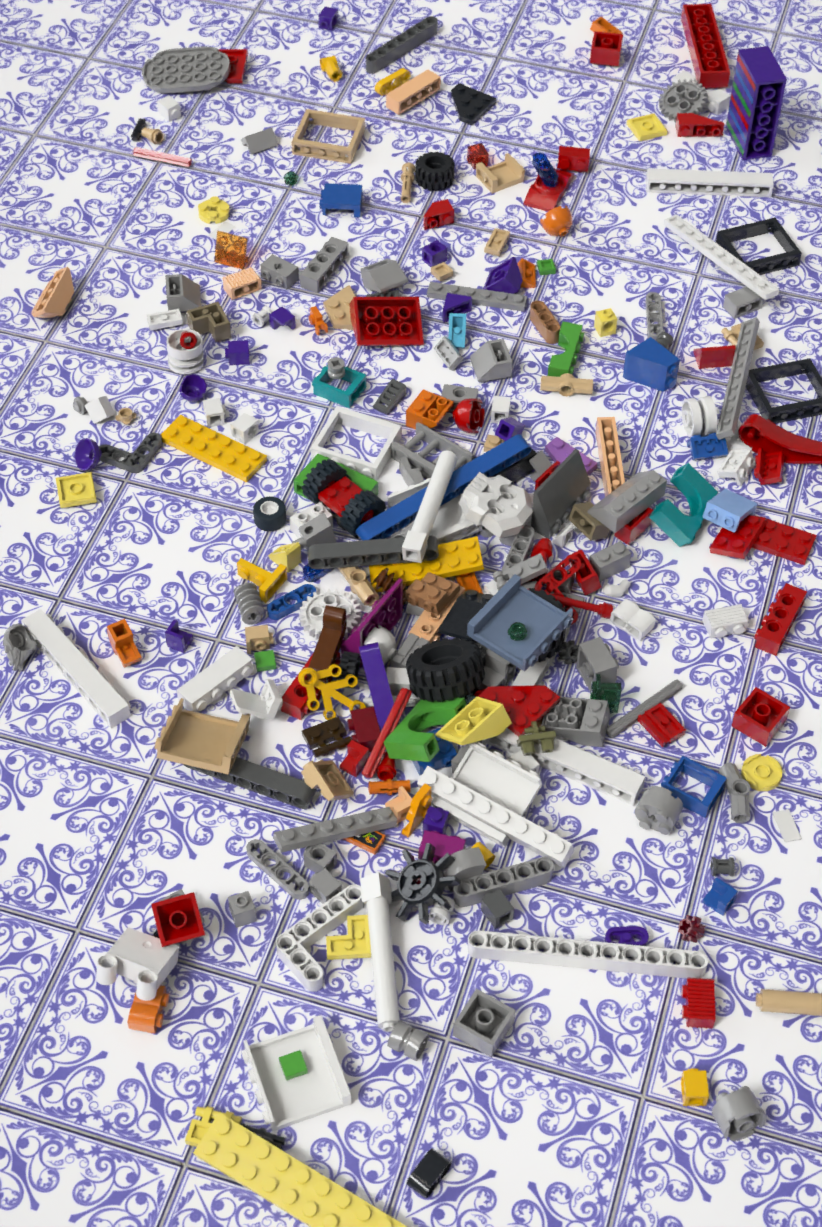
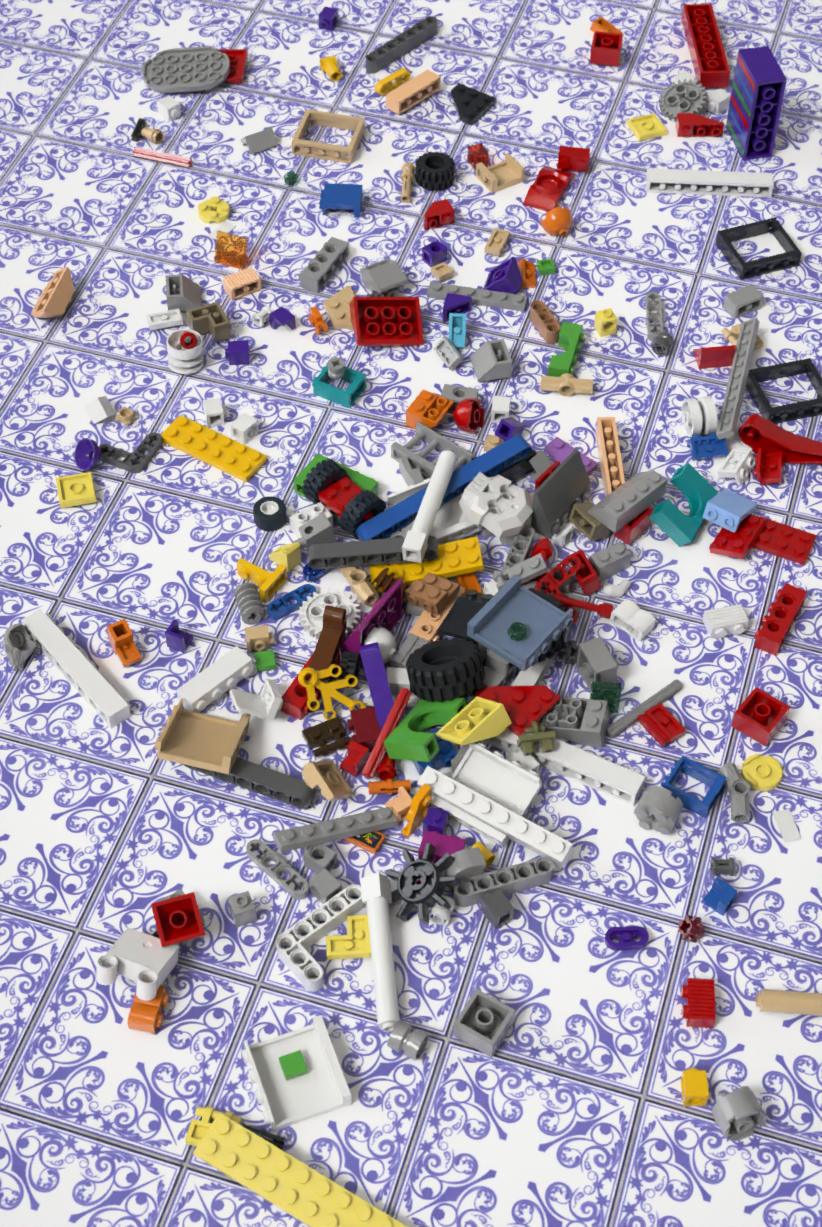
(79, 404): light grey plate -> none
(193, 388): dark purple hair -> none
(279, 271): light grey brick -> none
(363, 423): white window -> none
(394, 387): dark grey slope -> none
(429, 1173): black beam -> none
(544, 175): clear blue beam -> none
(597, 950): white beam -> none
(651, 365): blue slope -> none
(721, 257): white plate -> none

